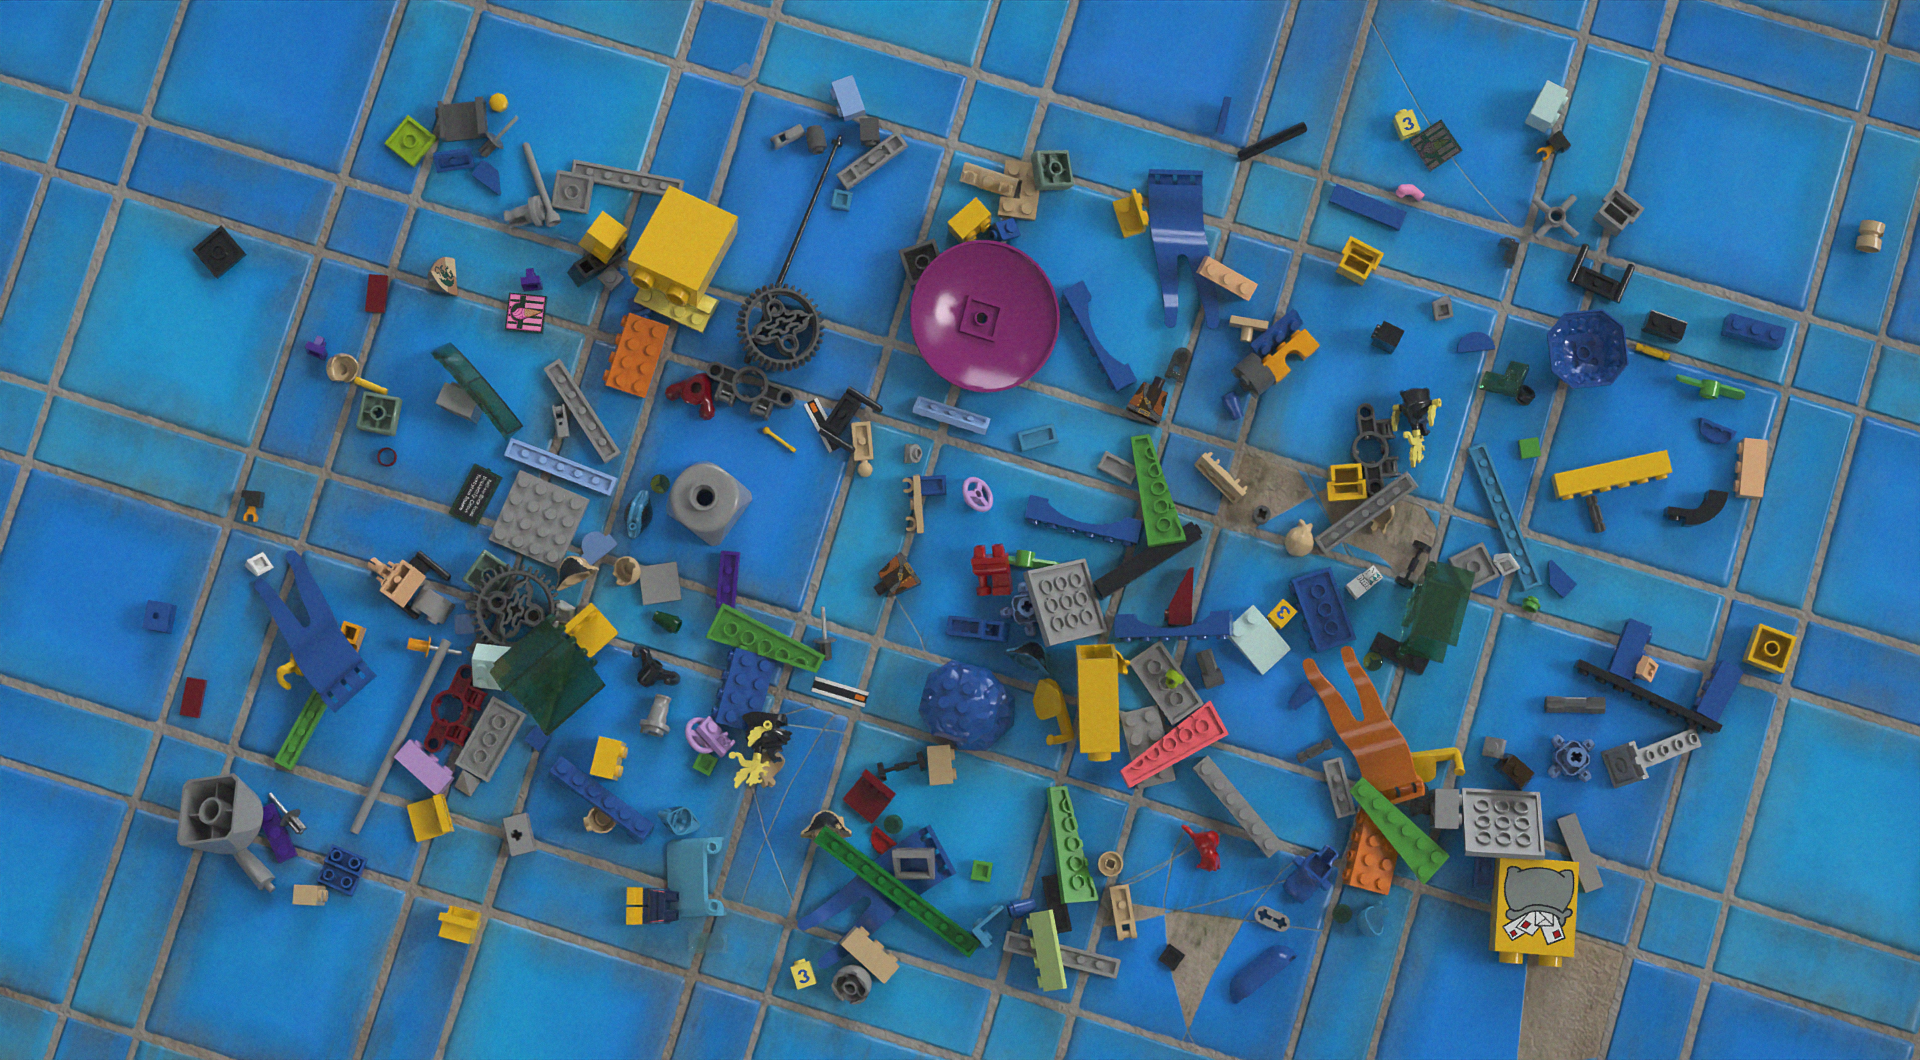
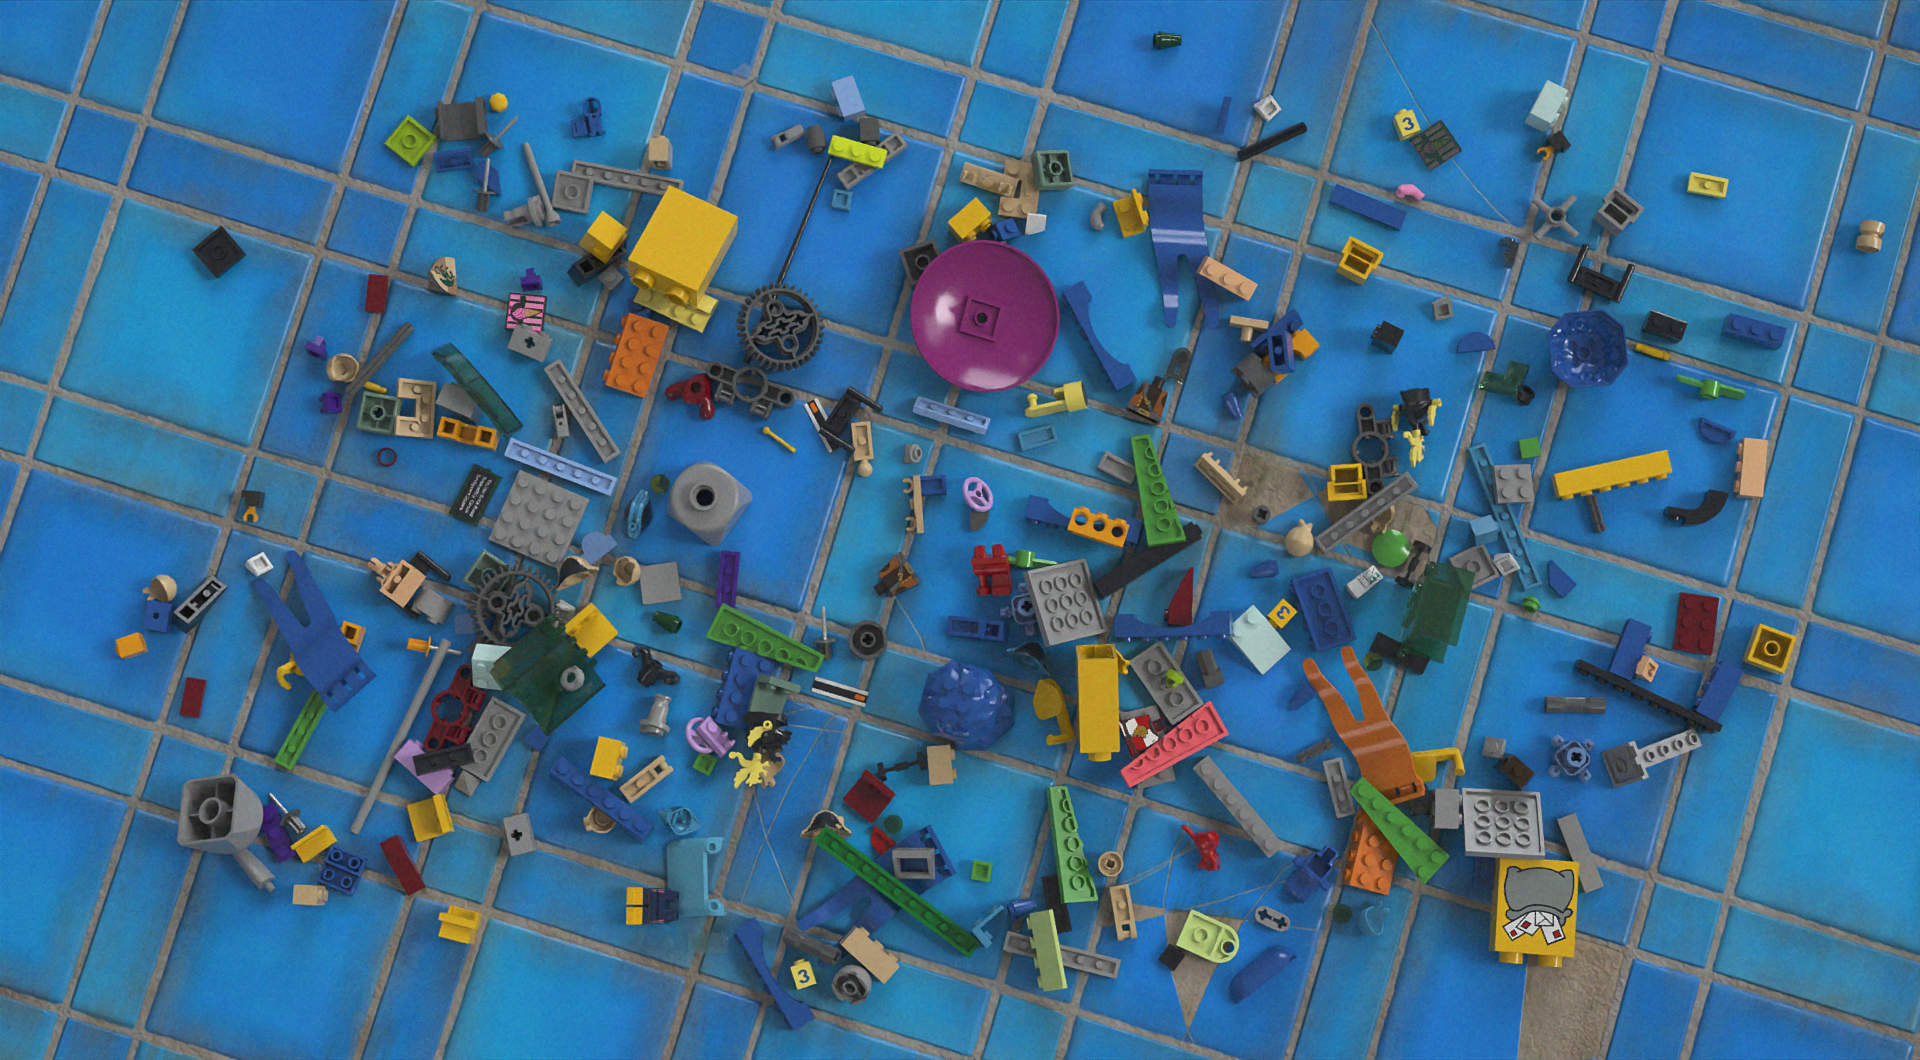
(131, 646): none -> light orange brick
(161, 588): none -> tan piece
(198, 605): none -> black slope
(314, 843): none -> yellow panel
(331, 403): none -> dark purple tile
(379, 359): none -> dark grey axle
(402, 864): none -> dark red slope
(424, 408): none -> tan plate
(443, 759): none -> black plate
(468, 434): none -> light orange arch
(484, 195): none -> dark grey piece
(520, 343): none -> light grey brick
(577, 683): none -> light grey piece
(592, 124): none -> blue piece
(646, 779): none -> tan plate
(660, 153): none -> tan brick
(750, 936): none -> blue arch
(770, 694): none -> sand green bracket
(812, 946): none -> dark grey axle
(857, 152): none -> neon yellow plate
(859, 633): none -> dark grey brick
(978, 520): none -> dark grey tile
(1035, 223): none -> white slope
(1074, 395): none -> light yellow piece
(1095, 216): none -> light grey arm
(1104, 536): none -> light orange brick
(1140, 732): none -> torso
(1166, 40): none -> dark green cone
(1206, 937): none -> yellowish green plate
(1266, 569): none -> blue cone
(1267, 108): none -> white slope
(1281, 352): none -> blue brick
(1391, 548): none -> bright green dish
(1484, 530): none -> dark azure brick
(1512, 484): none -> light grey plate
(1695, 623): none -> dark red plate
(1707, 185): none -> light yellow plate

